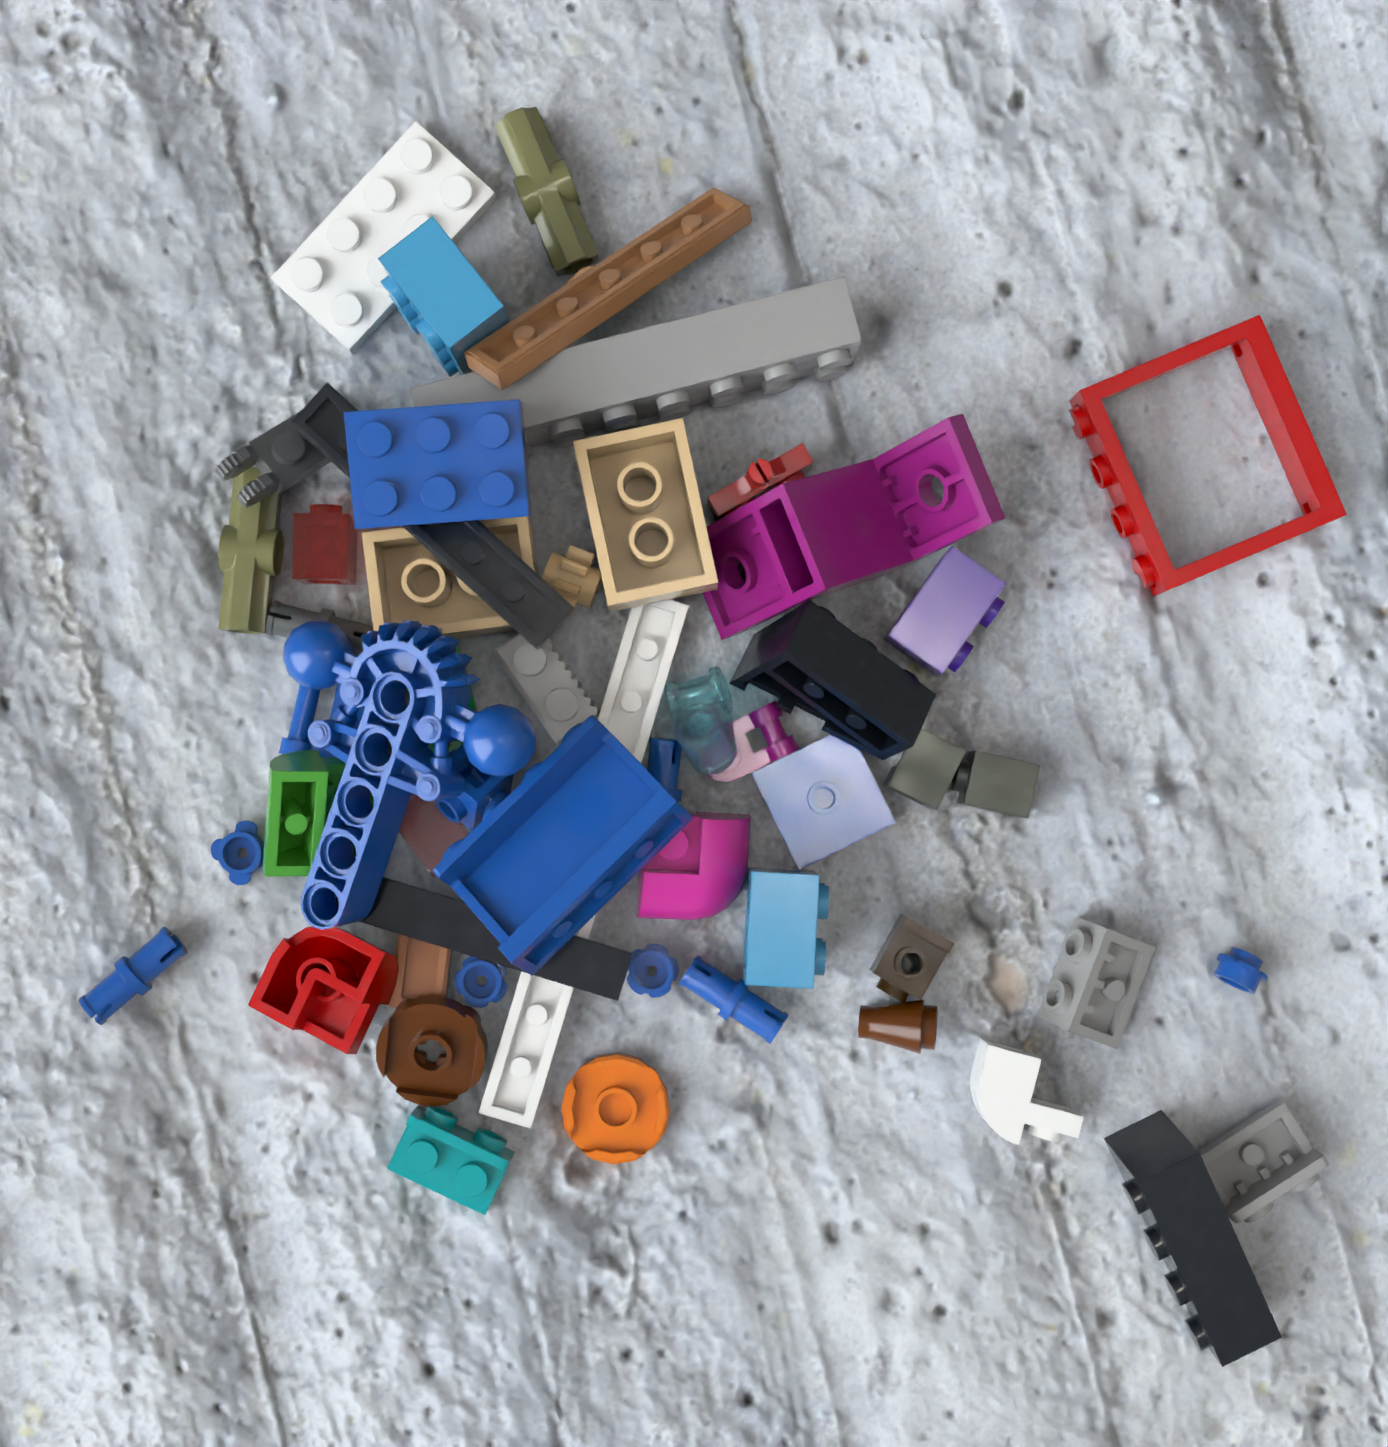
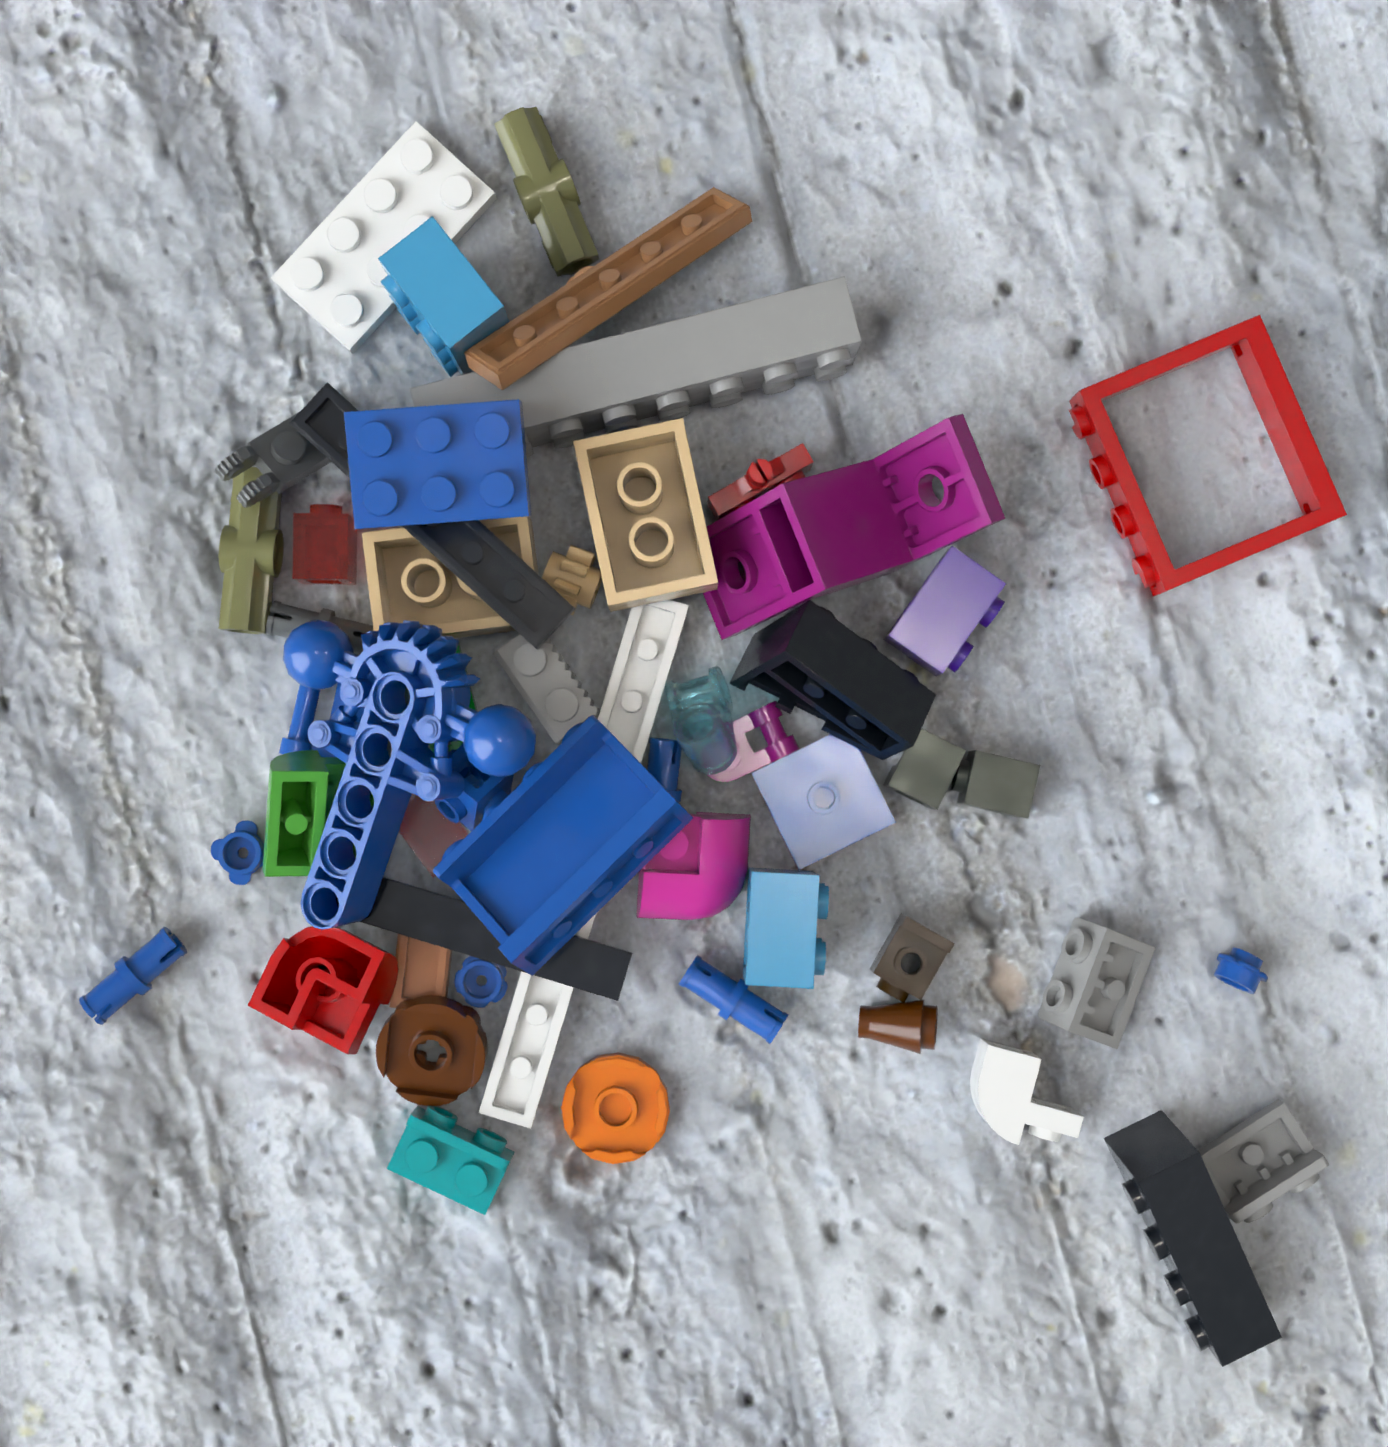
(666, 967): blue plate -> none

